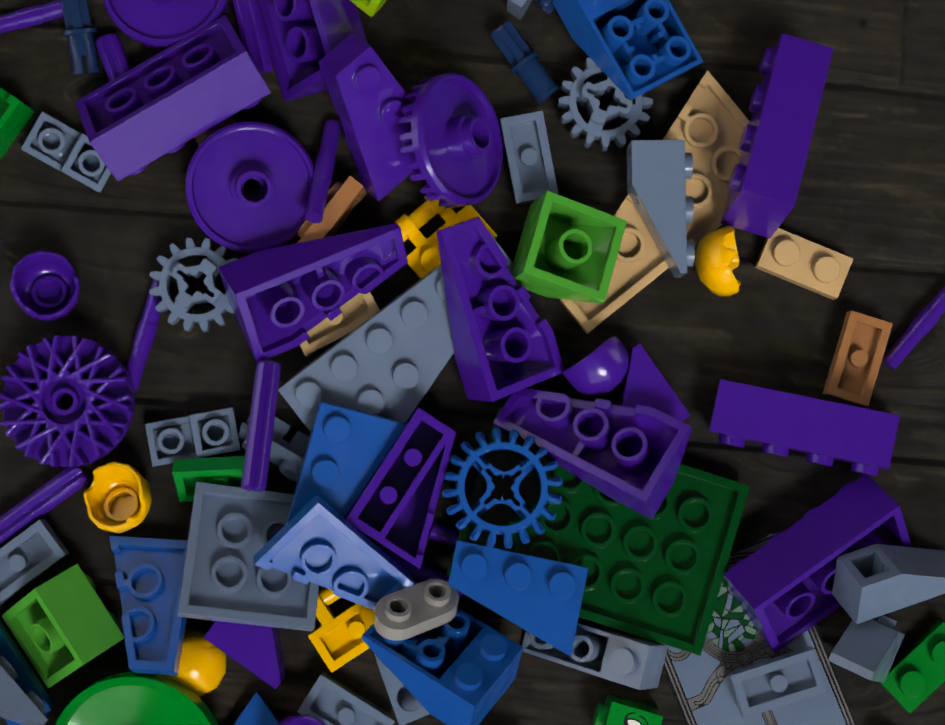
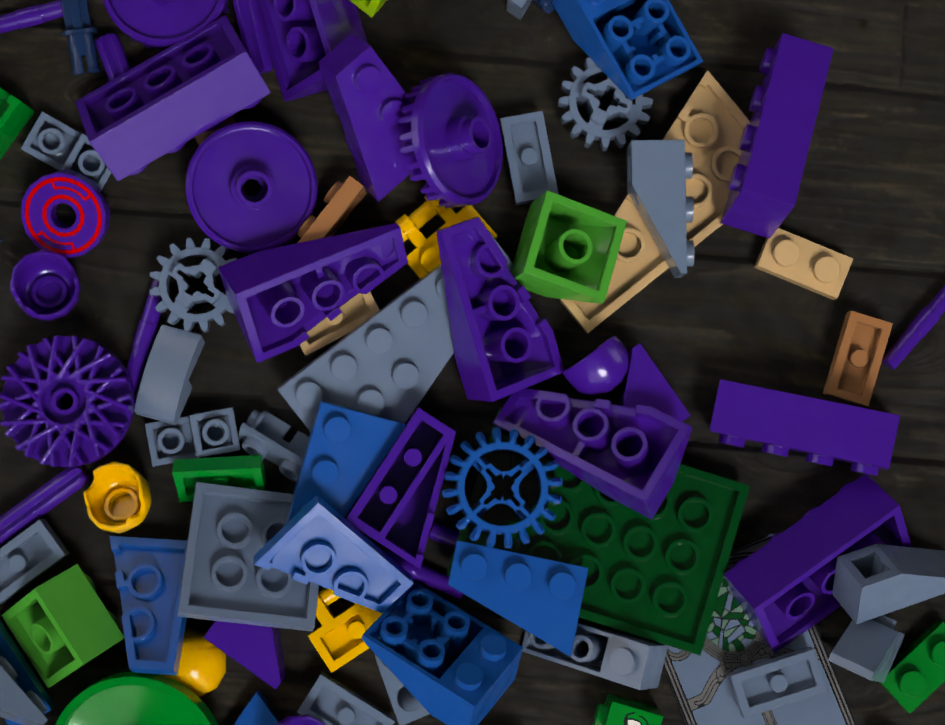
(45, 228): none -> dark purple tile
(167, 374): none -> sand blue slope
(261, 426): dark purple axle -> none
(323, 171): dark purple piece -> none
(419, 609): light grey plate -> none
(524, 62): dark blue axle -> none
(716, 259): yellow hair -> none

